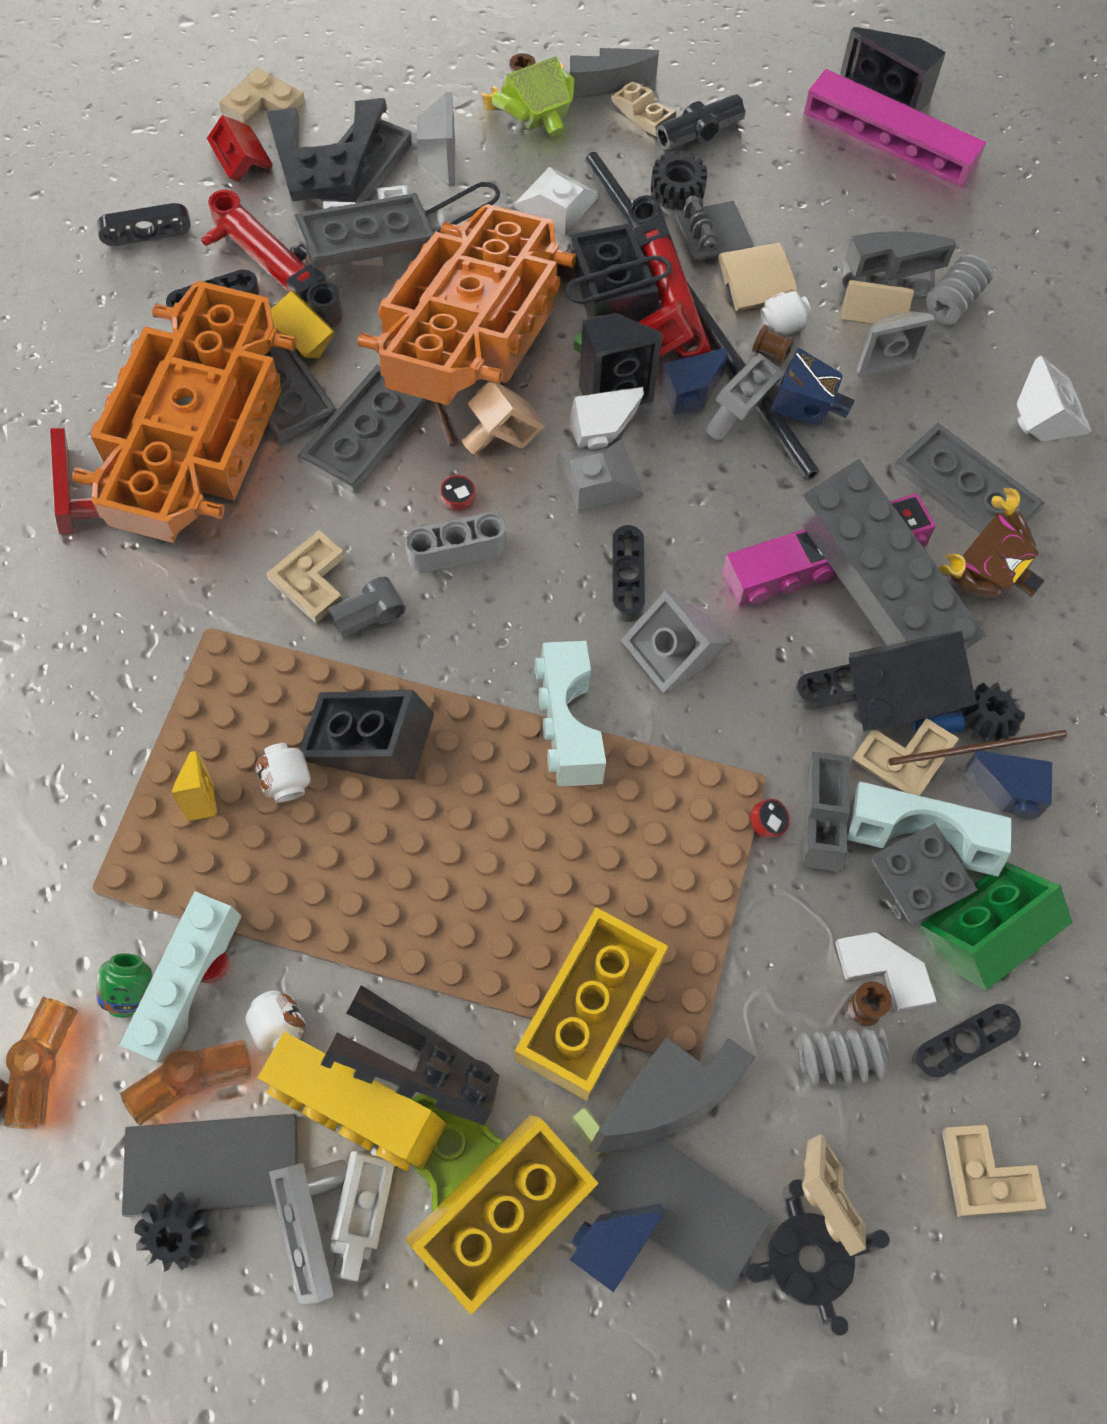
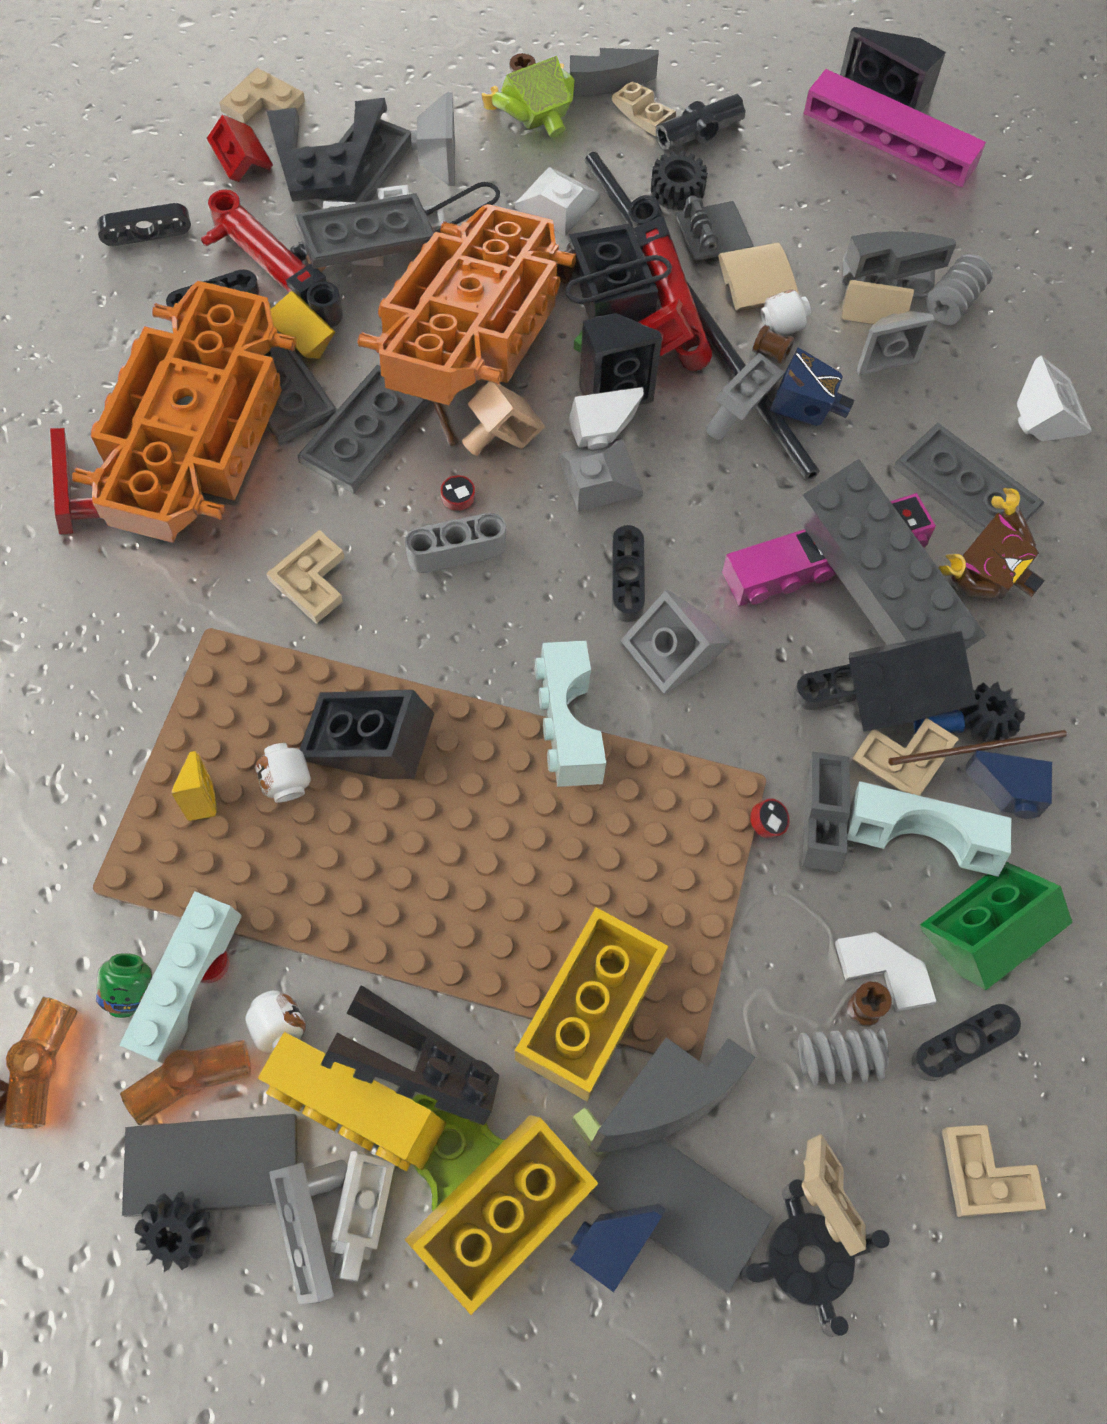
(376, 603): dark grey piece -> none
(692, 380): dark blue slope -> none
(922, 874): dark grey hinge -> none

